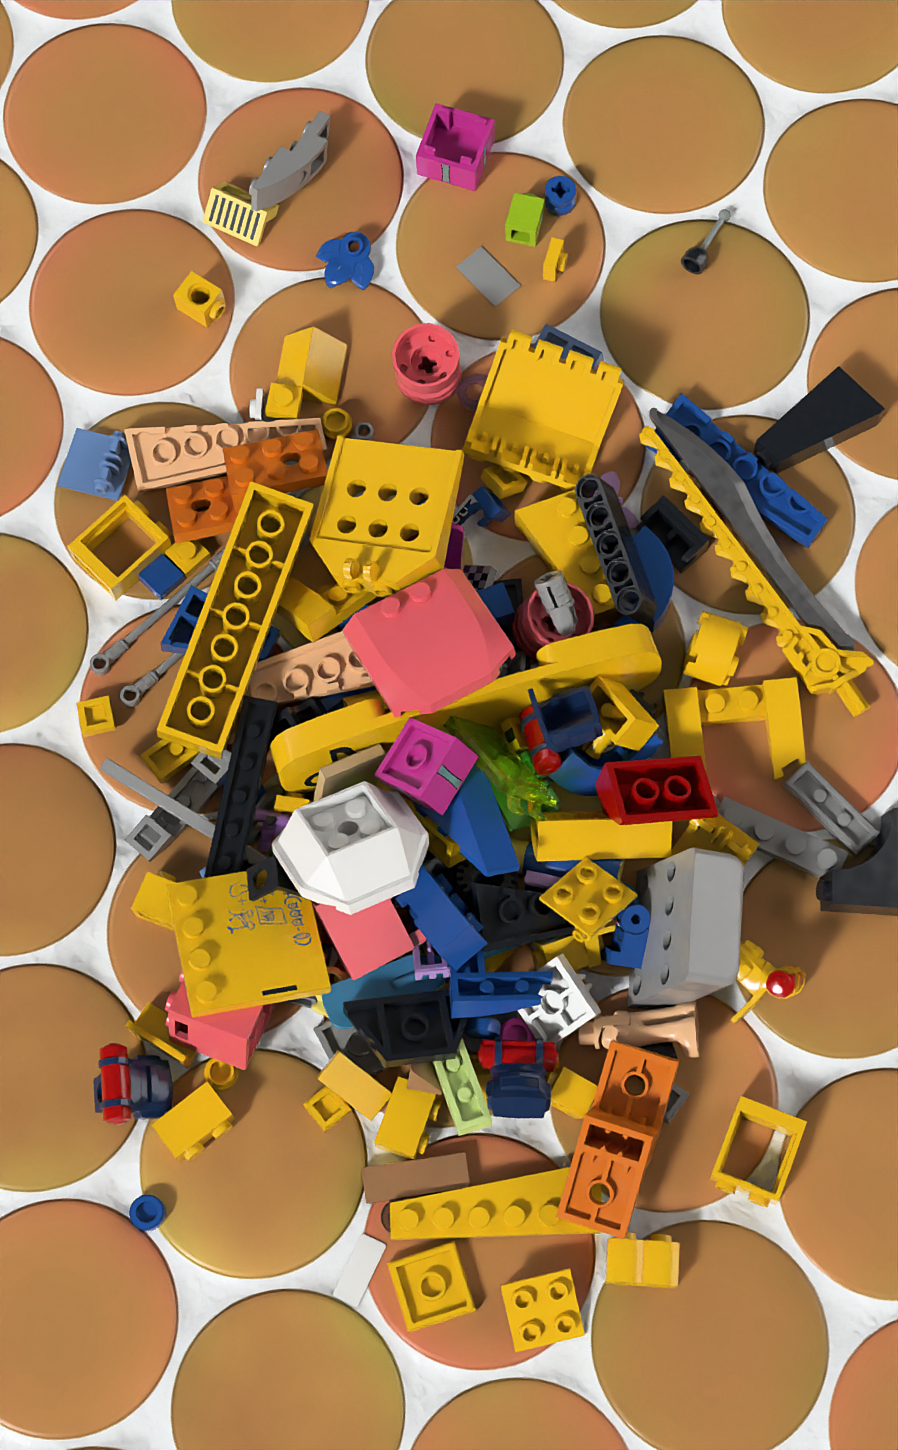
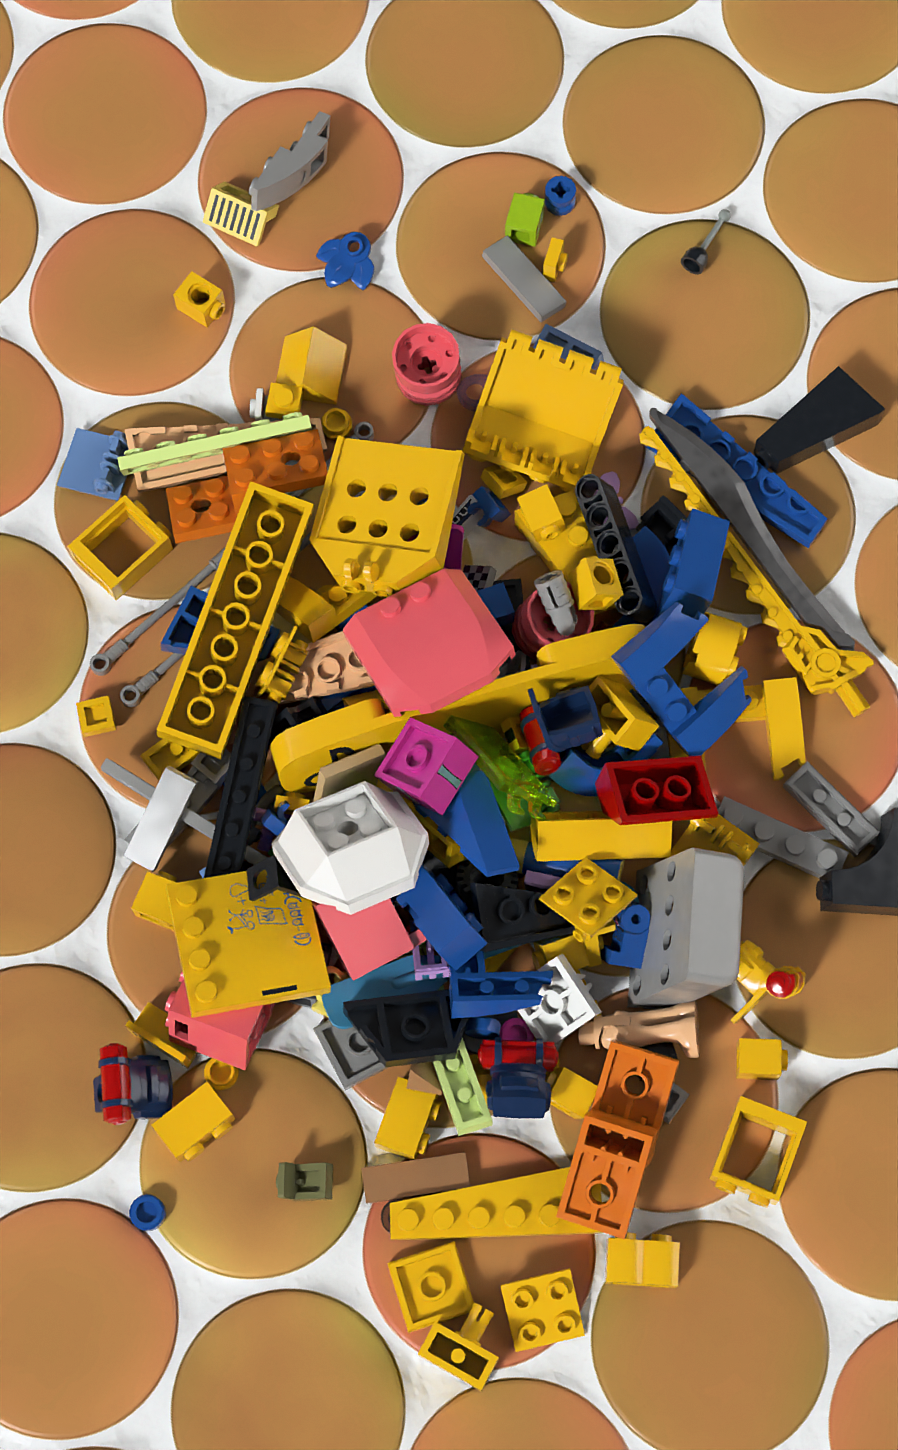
(160, 818): none -> tile
(161, 577): blue tile -> none
(187, 556): yellow plate -> none
(201, 446): none -> yellowish green plate
(276, 821): none -> blue tile
(289, 651): none -> yellow hinge
(305, 1181): none -> olive bracket
(327, 1108): yellow tile -> none
(354, 1085): yellow tile -> none
(359, 1270): white sticker -> none
(455, 147): dark pink container -> none
(460, 1351): none -> yellow brick
(488, 276): light grey sticker -> none
(524, 279): none -> light grey tile
(541, 514): none -> yellow brick
(595, 583): none -> yellow brick
(643, 664): none -> blue wedge
(694, 563): none -> blue wedge
(760, 1059): none -> yellow brick

